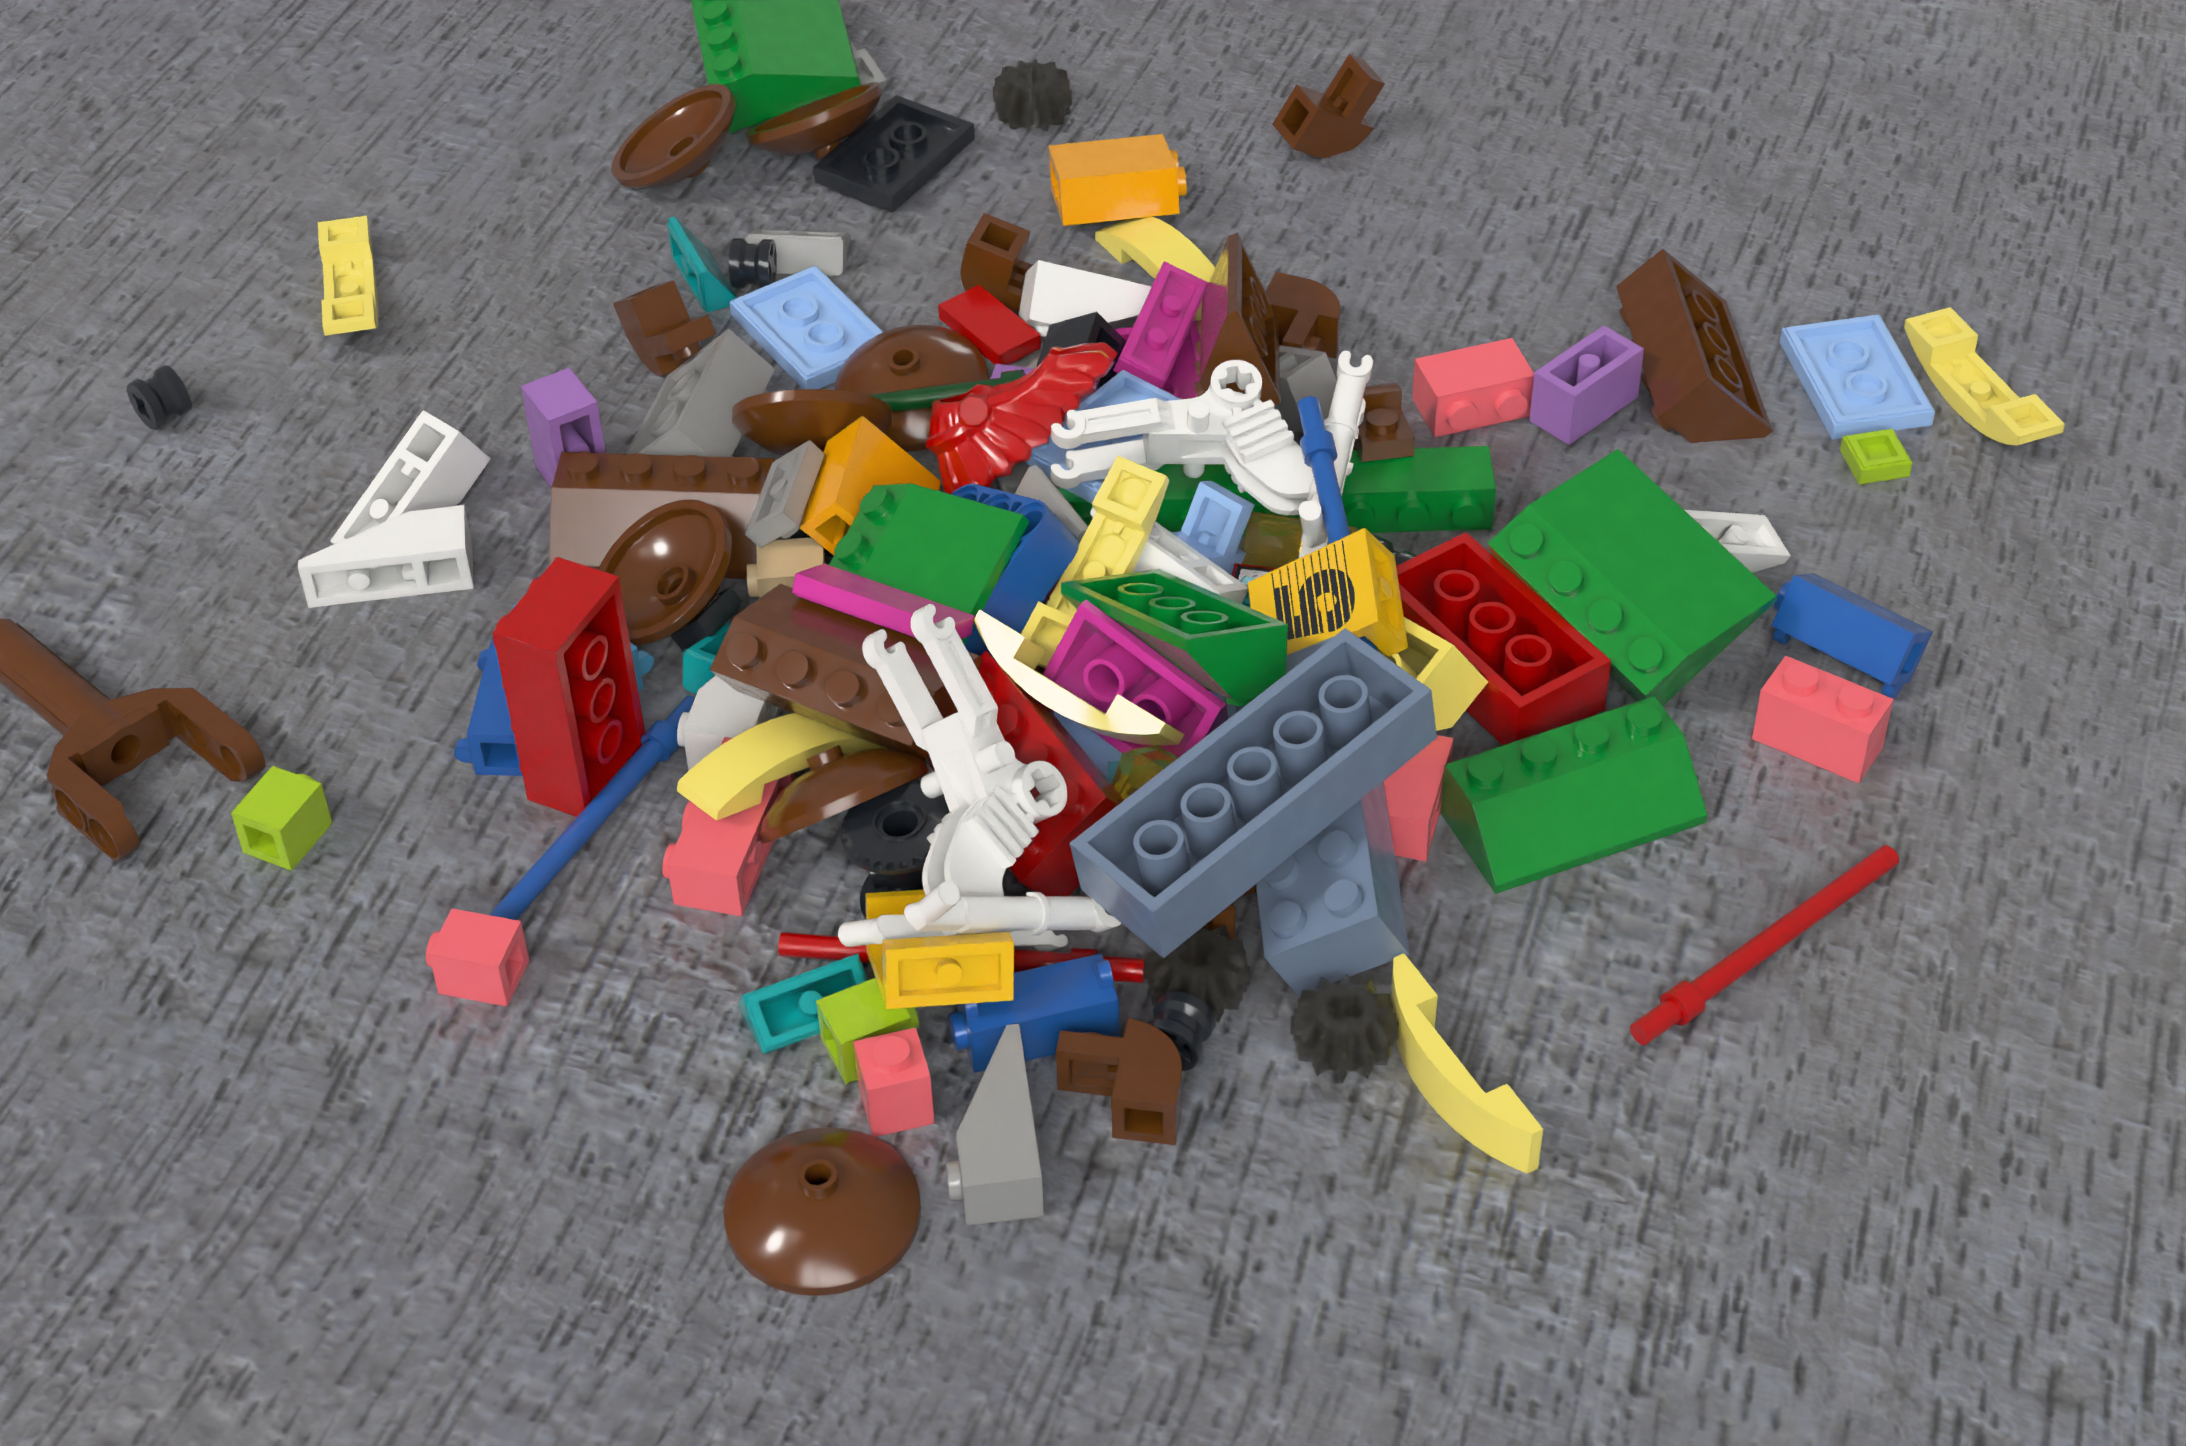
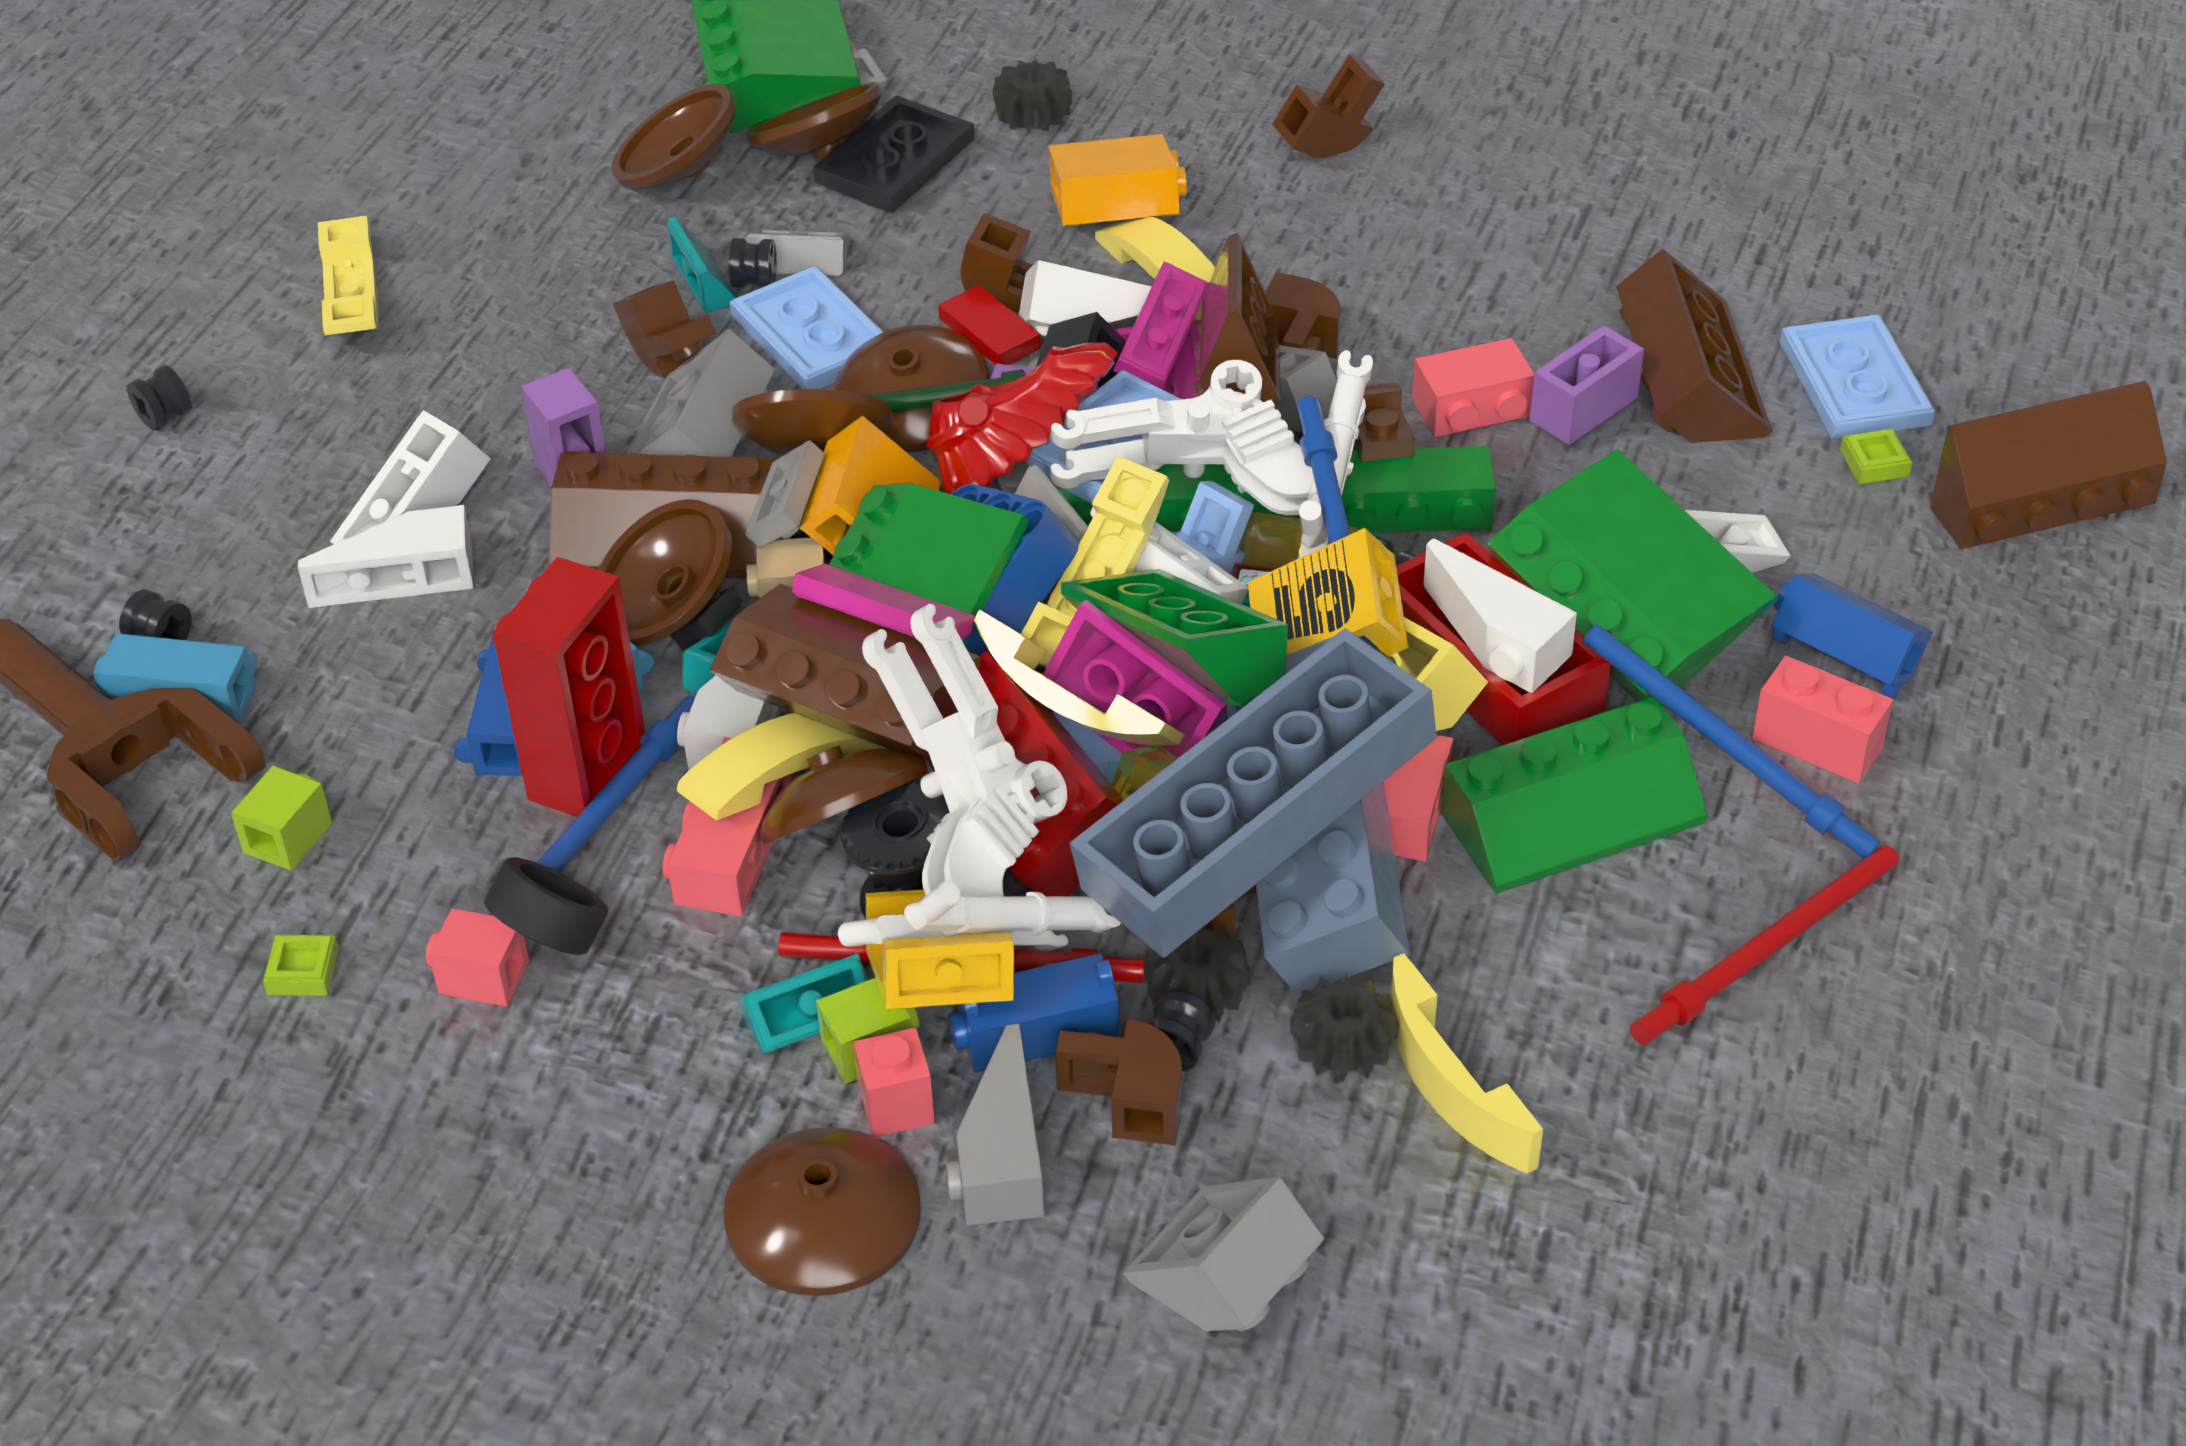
(153, 617): none -> black wheel
(215, 670): none -> dark azure brick
(301, 965): none -> lime tile
(546, 906): none -> black tyre
(1228, 1254): none -> light grey slope
(1499, 619): none -> white slope
(1822, 812): none -> blue bar
(1971, 387): light yellow slope -> none
(2049, 465): none -> reddish brown slope

